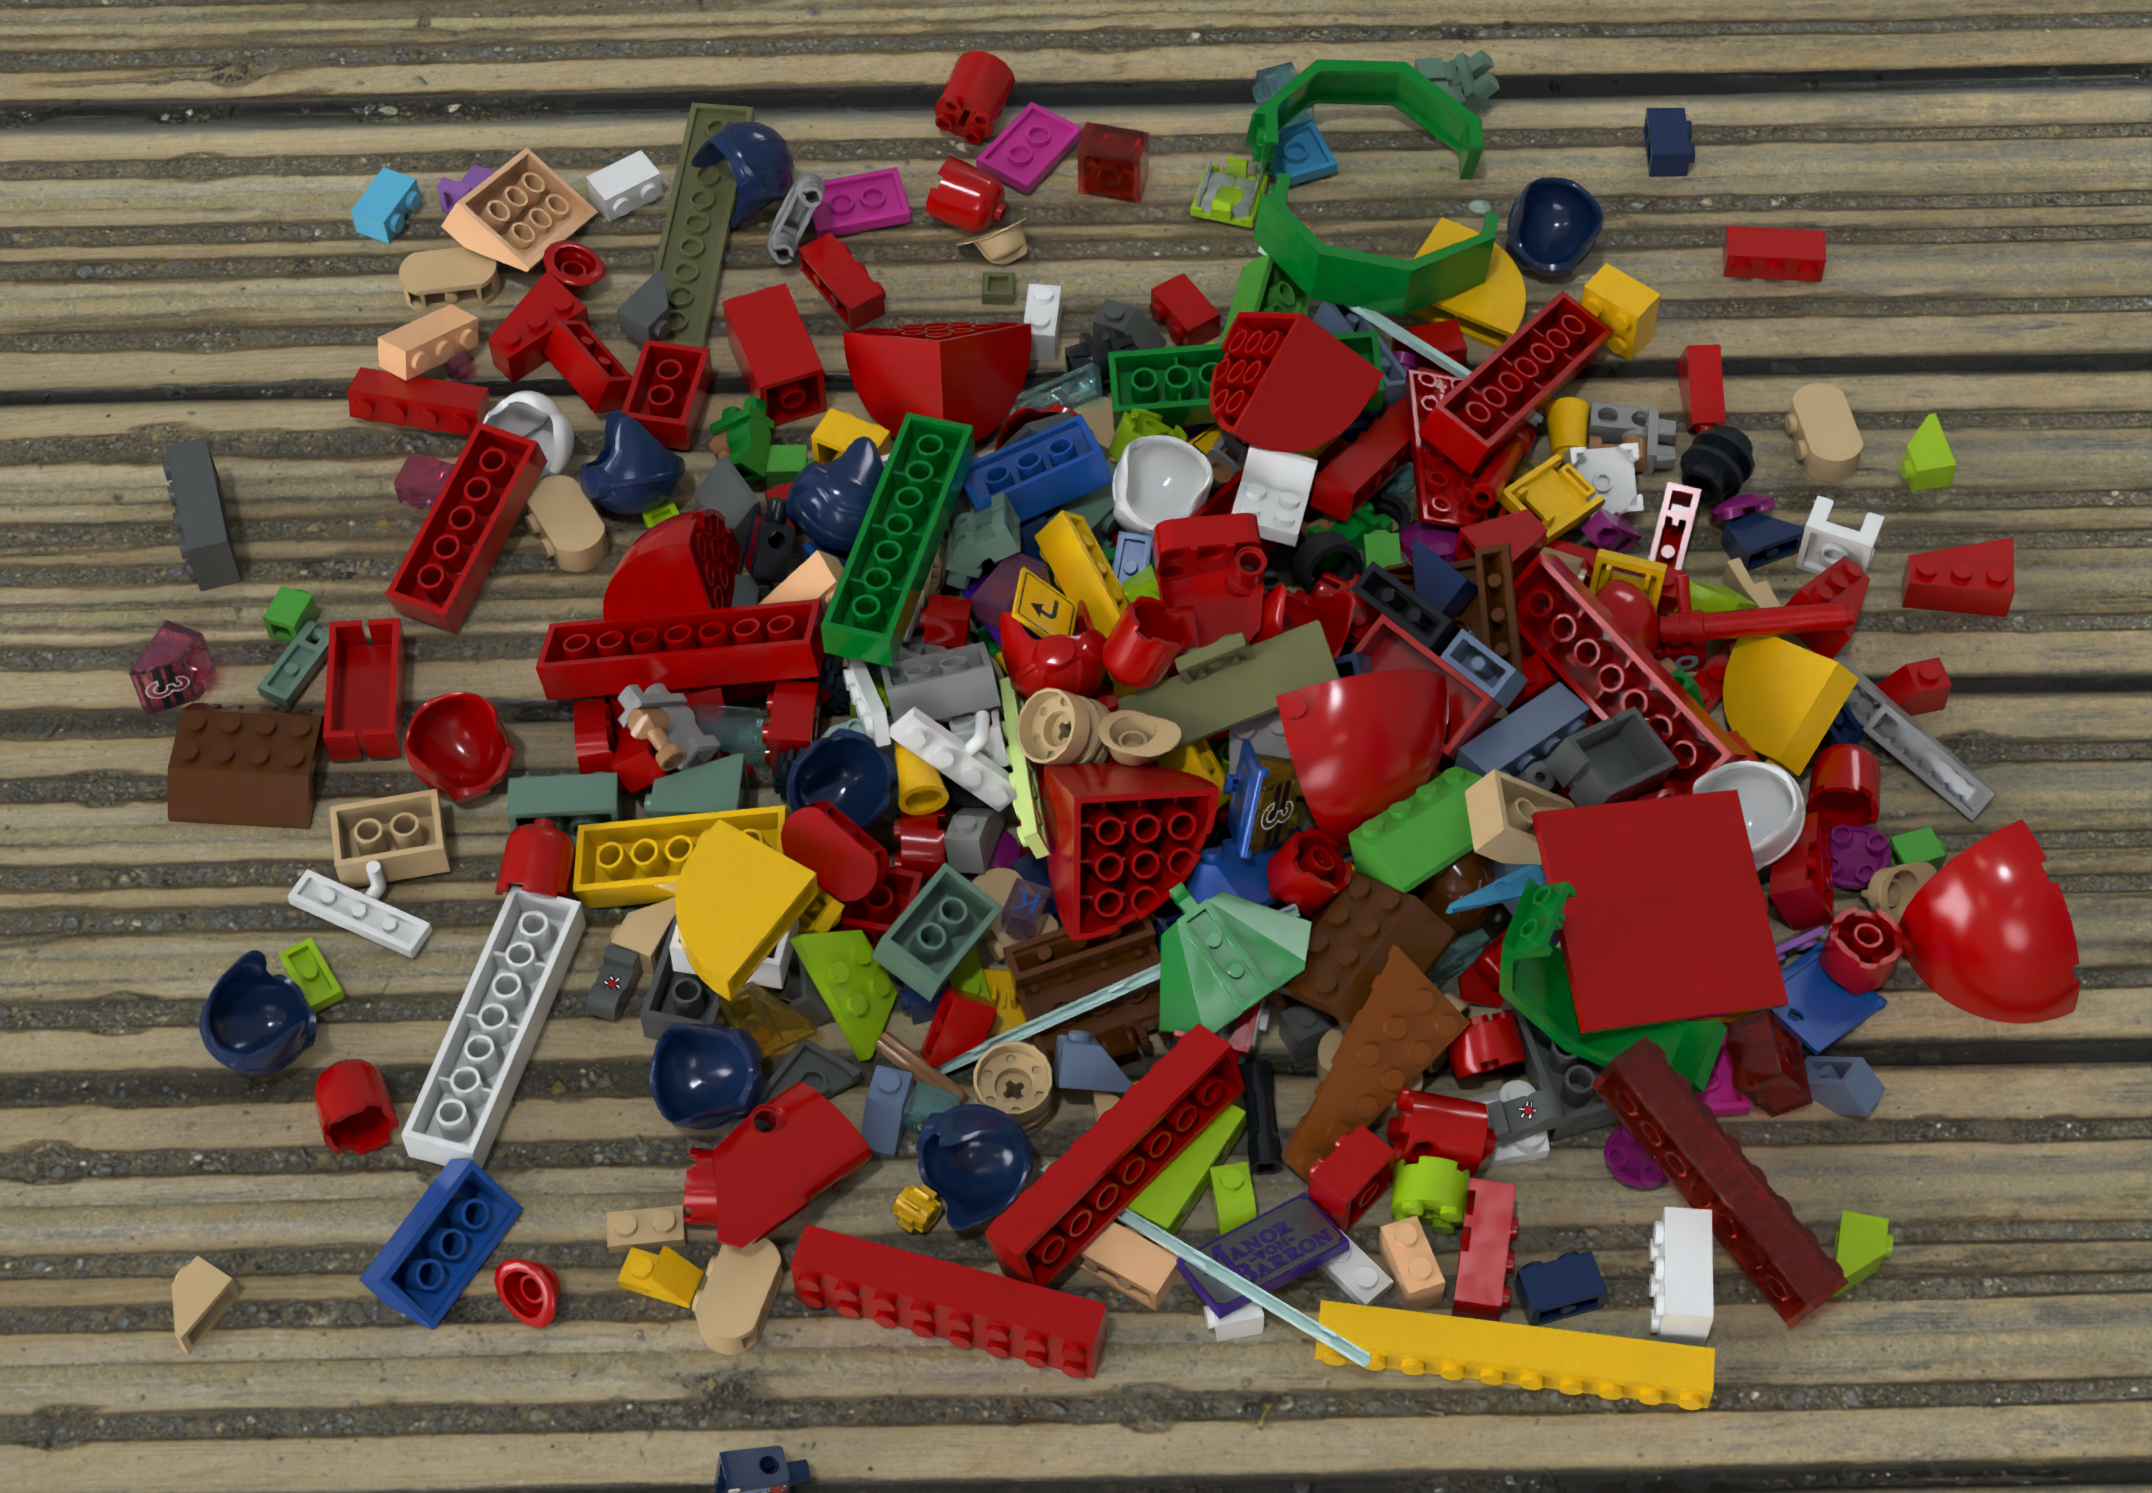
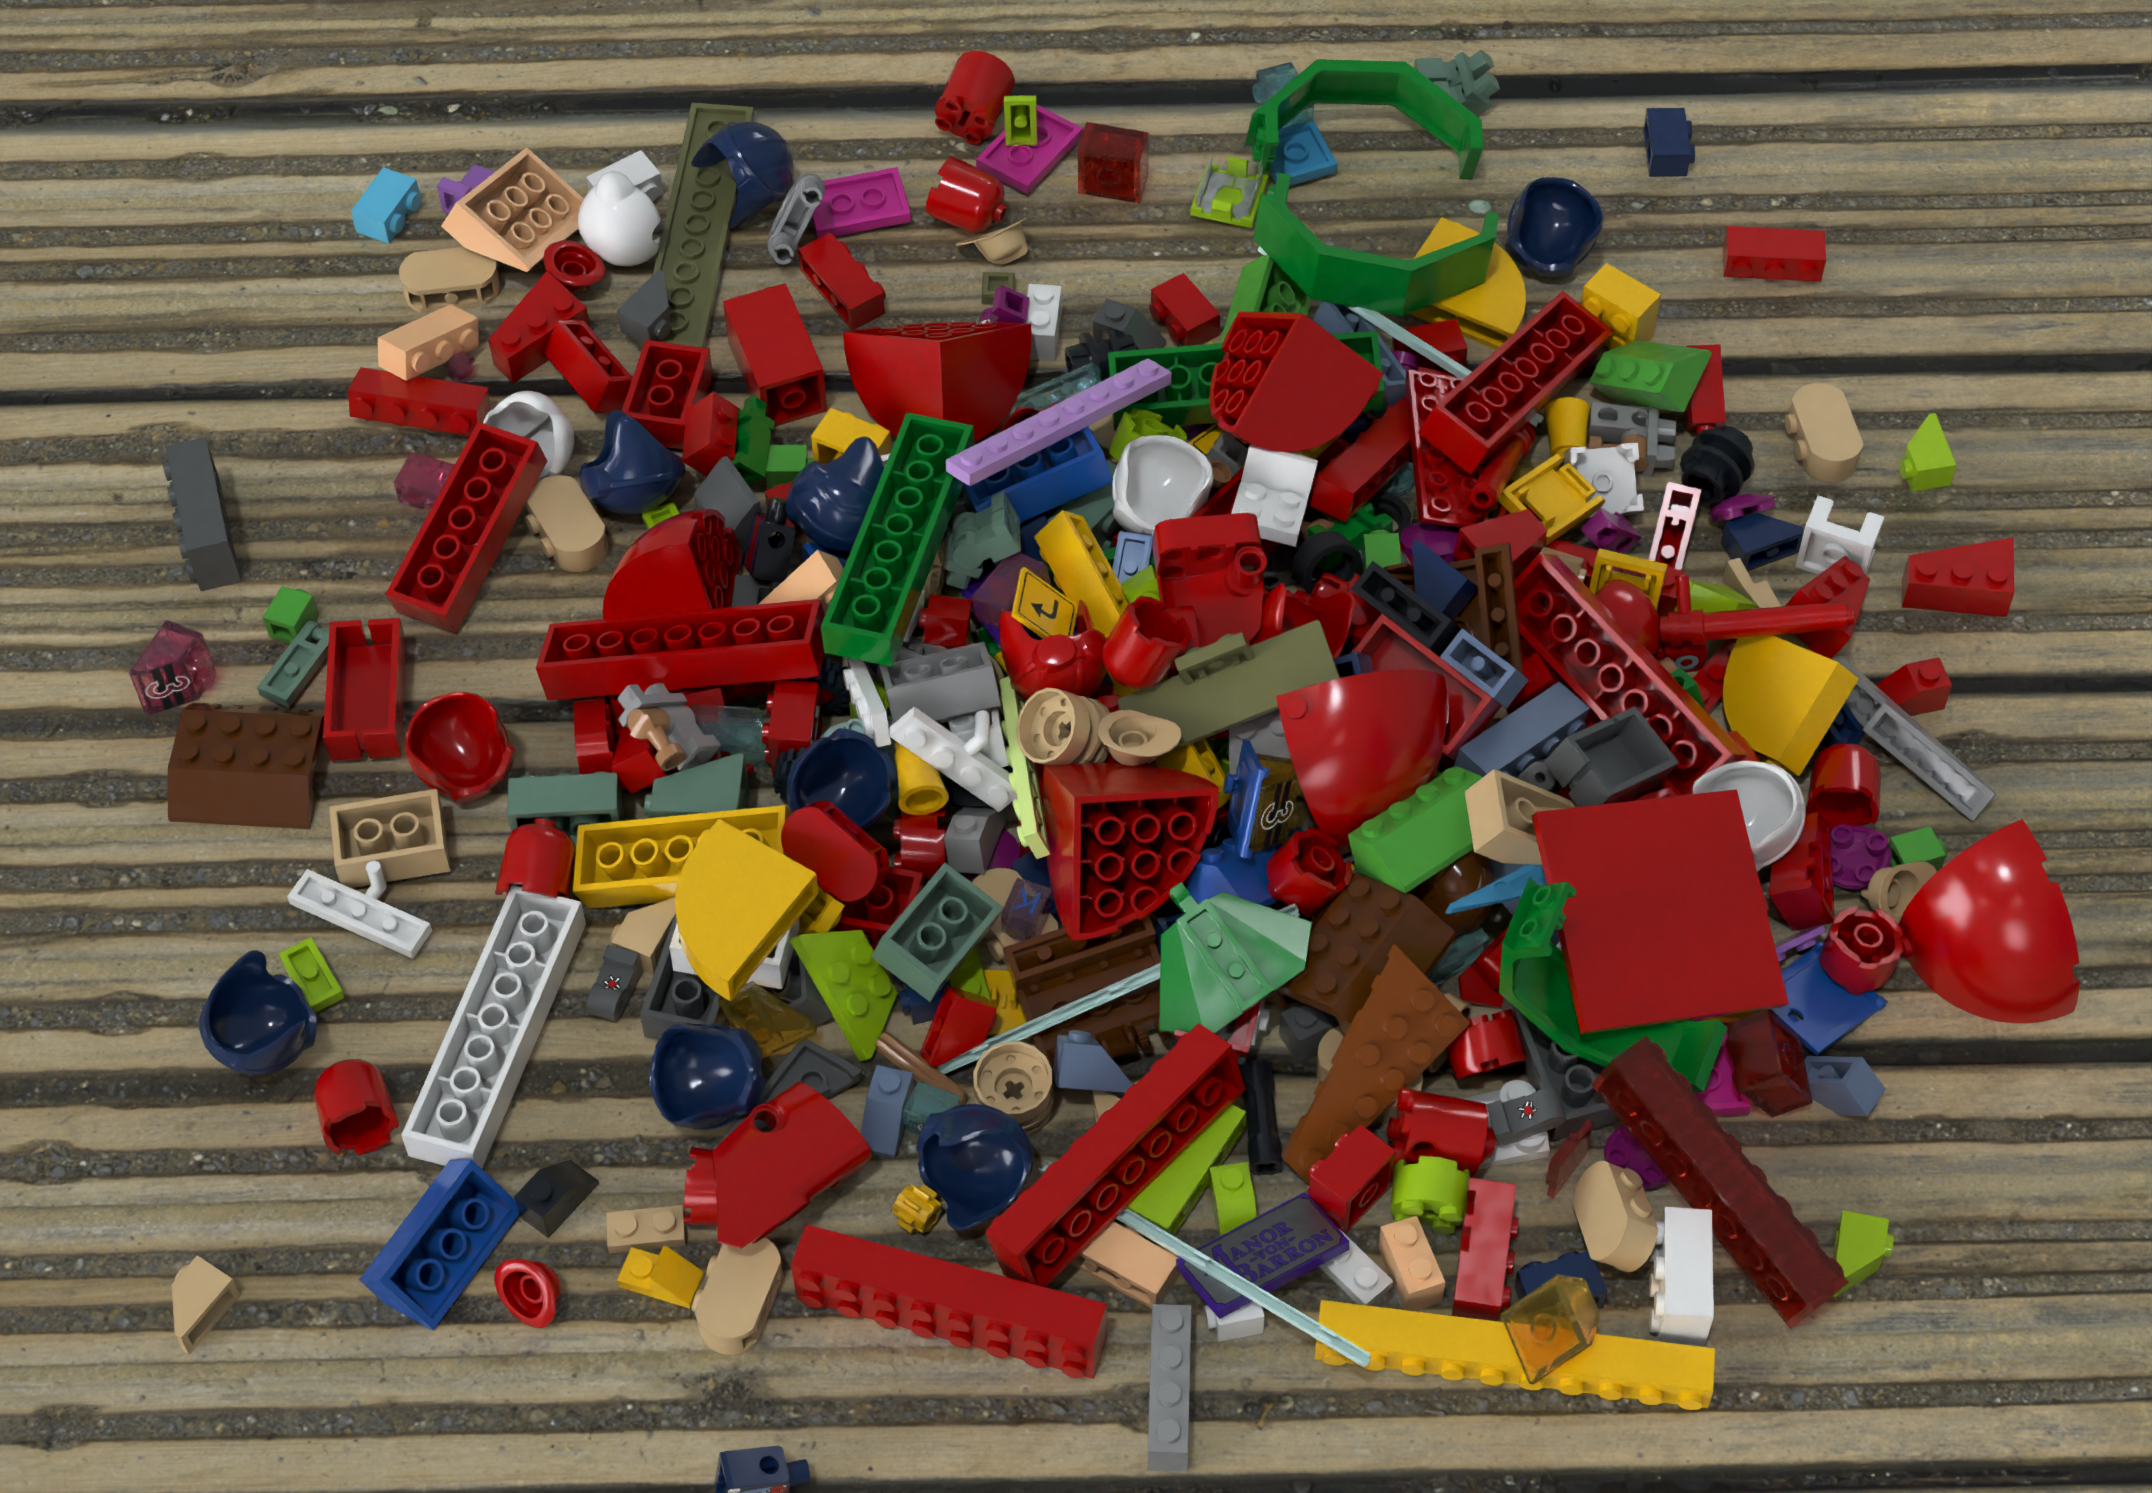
(554, 1195): none -> black slope
(619, 221): none -> white piece
(709, 433): none -> red brick
(1007, 307): none -> magenta leg
(1020, 119): none -> lime slope
(1058, 422): none -> lavender plate
(1169, 1388): none -> light grey brick
(1552, 1325): none -> clear yellow slope
(1568, 1158): none -> clear red piece
(1615, 1216): none -> tan brick
(1650, 374): none -> bright green slope

